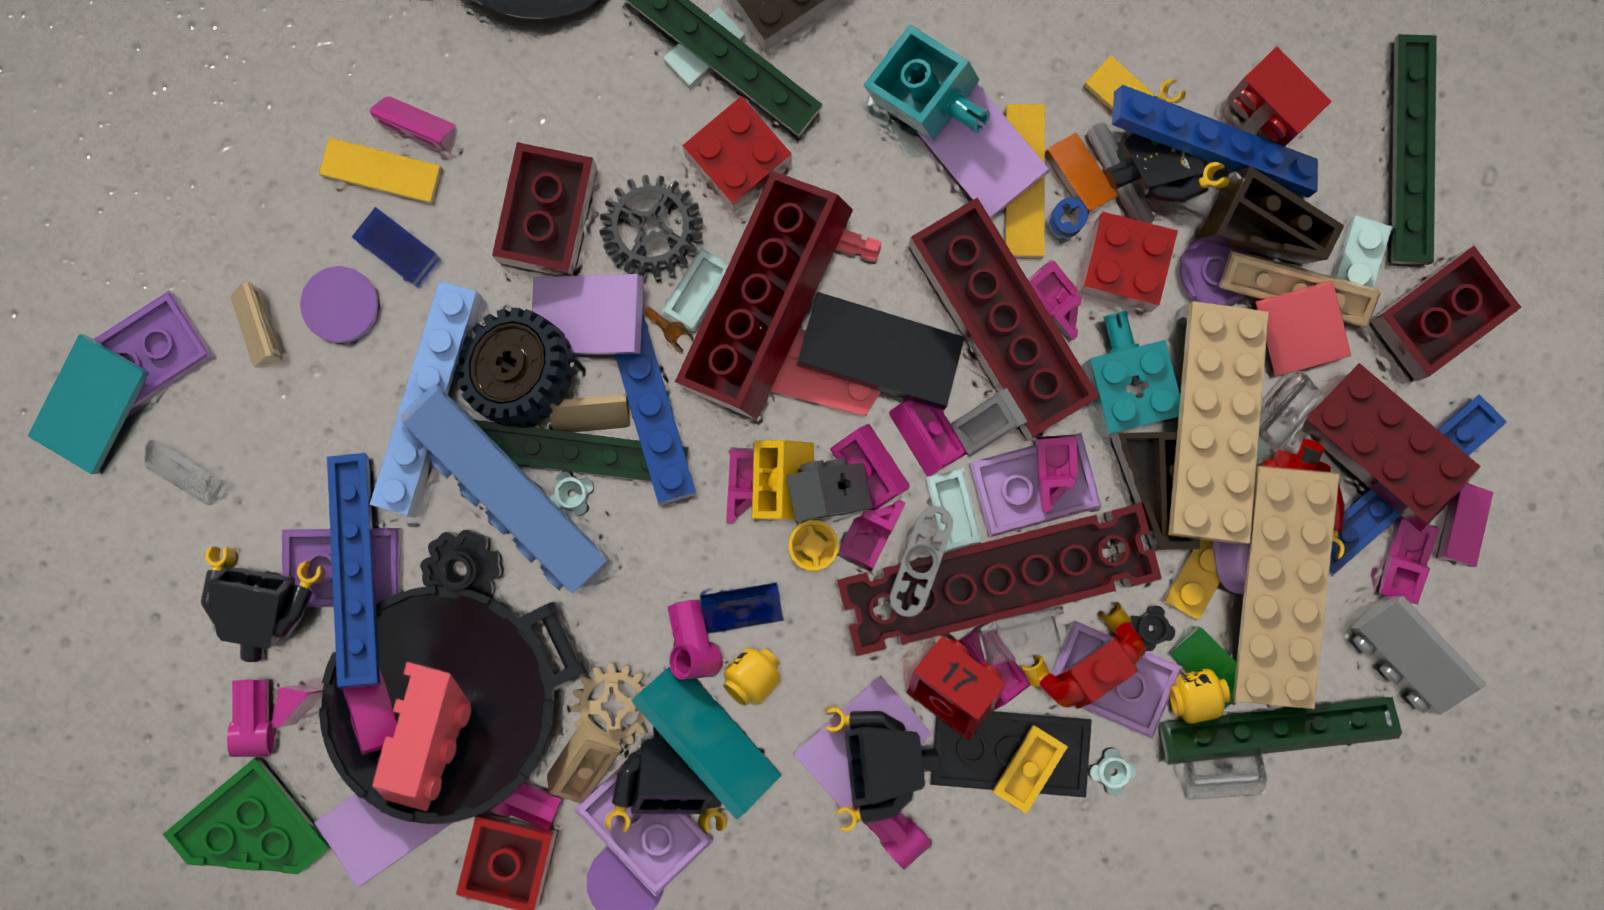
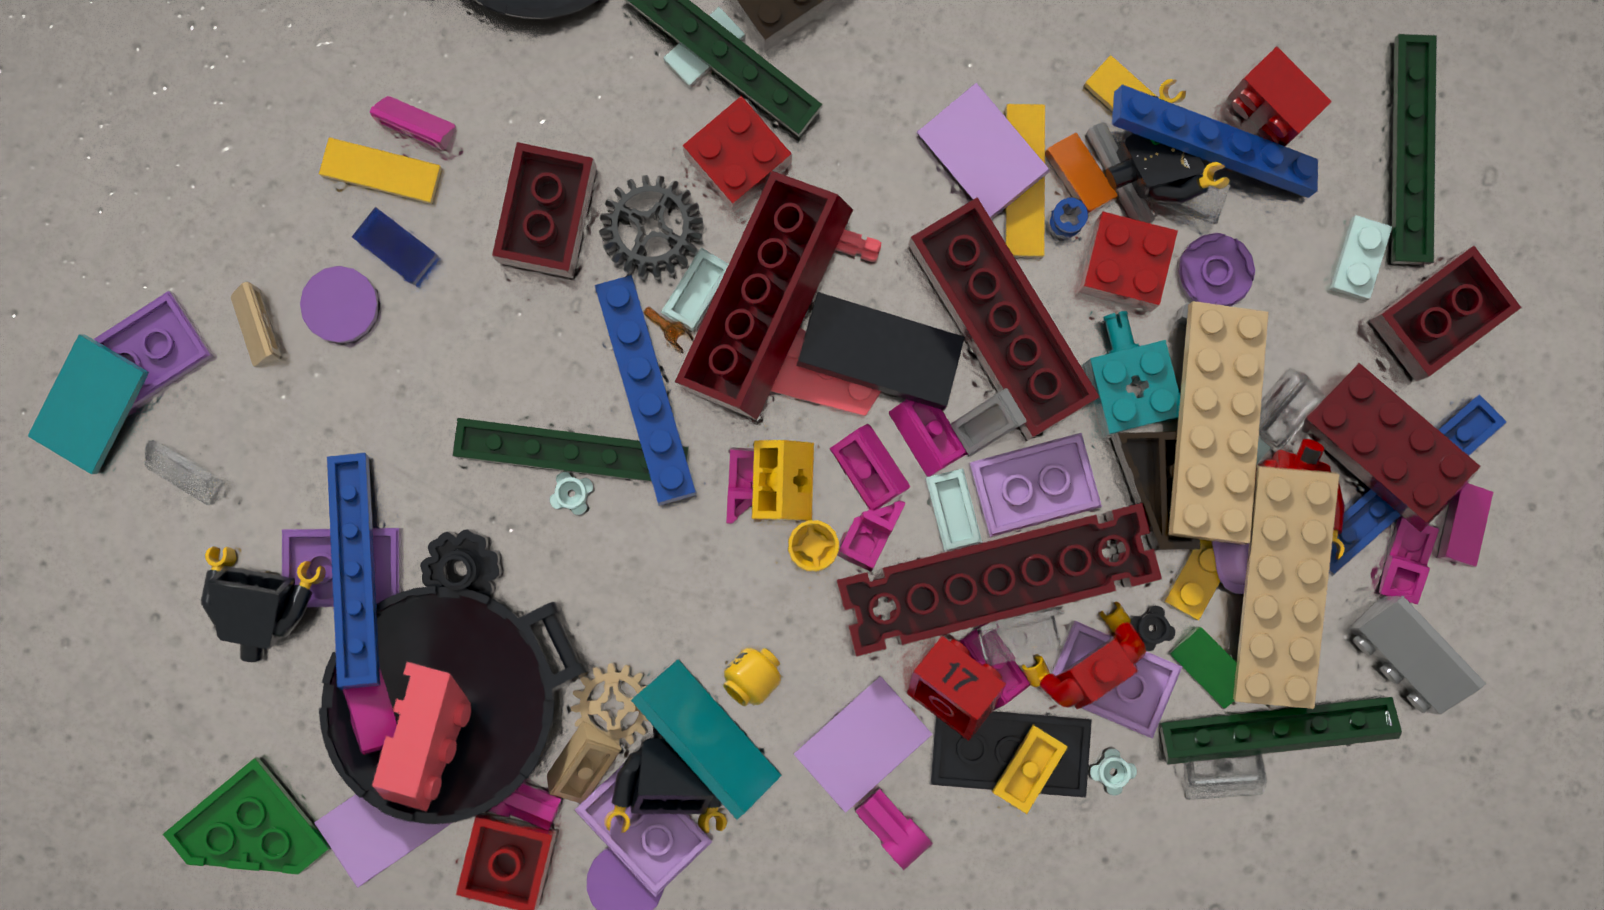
(250, 730): dark pink piece -> none
(293, 704): dark pink slope -> none
(447, 325): light blue arch -> none
(503, 488): medium blue brick -> none
(515, 367): wheel -> none
(591, 413): tan slope -> none
(593, 311): lavender tile -> none
(692, 652): dark pink piece -> none
(741, 607): clear blue plate -> none
(828, 489): dark grey brick -> none
(882, 764): black torso -> none
(922, 530): light grey beam -> none
(926, 85): teal brick -> none
(1056, 467): dark pink slope -> none
(1058, 297): dark pink slope -> none
(1199, 696): yellow head -> none
(1269, 220): dark brown wedge -> none
(1269, 278): tan tile -> none
(1304, 328): coral tile -> none

